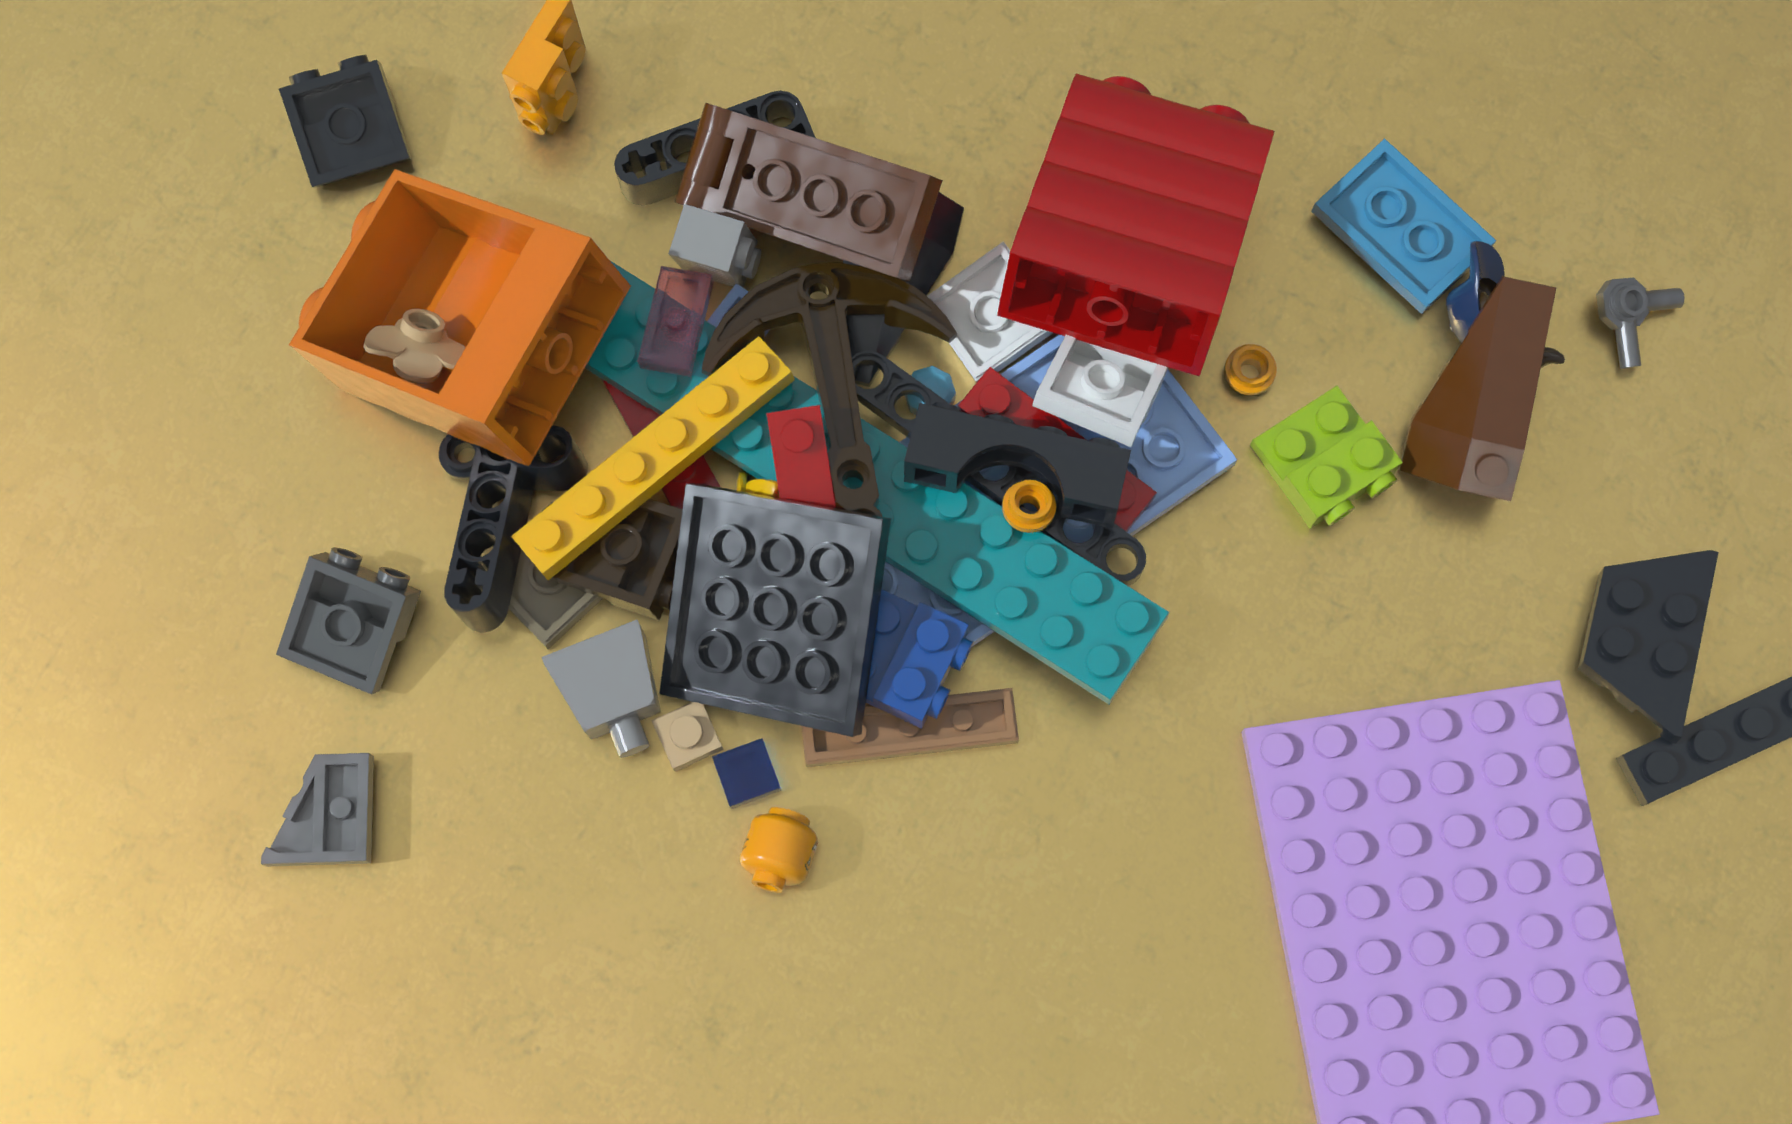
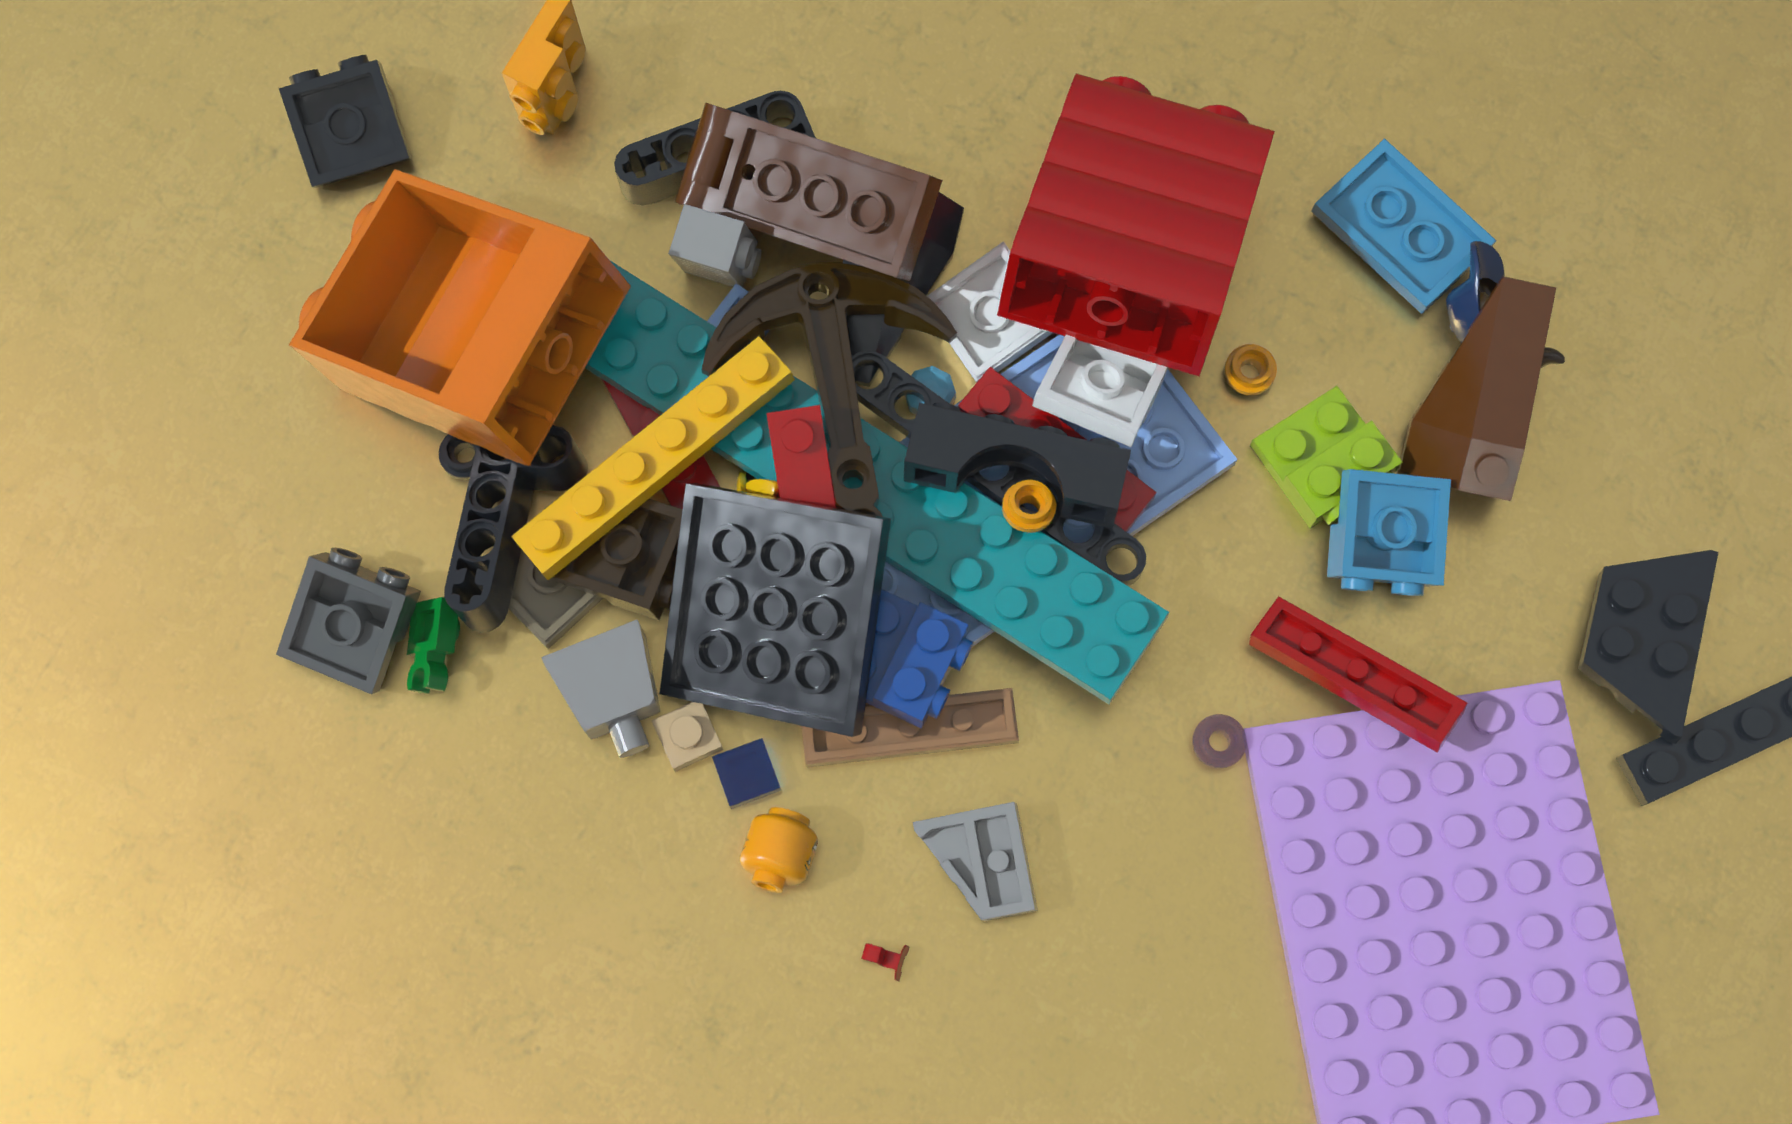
(329, 816): flat silver wing -> none
(416, 346): tan plate -> none
(431, 637): none -> green plate
(675, 321): clear pink plate -> none
(885, 958): none -> red piece
(984, 858): none -> light grey wing
(1230, 729): none -> plate
(1358, 674): none -> red plate
(1390, 532): none -> dark azure plate
(1625, 305): flat silver piece -> none

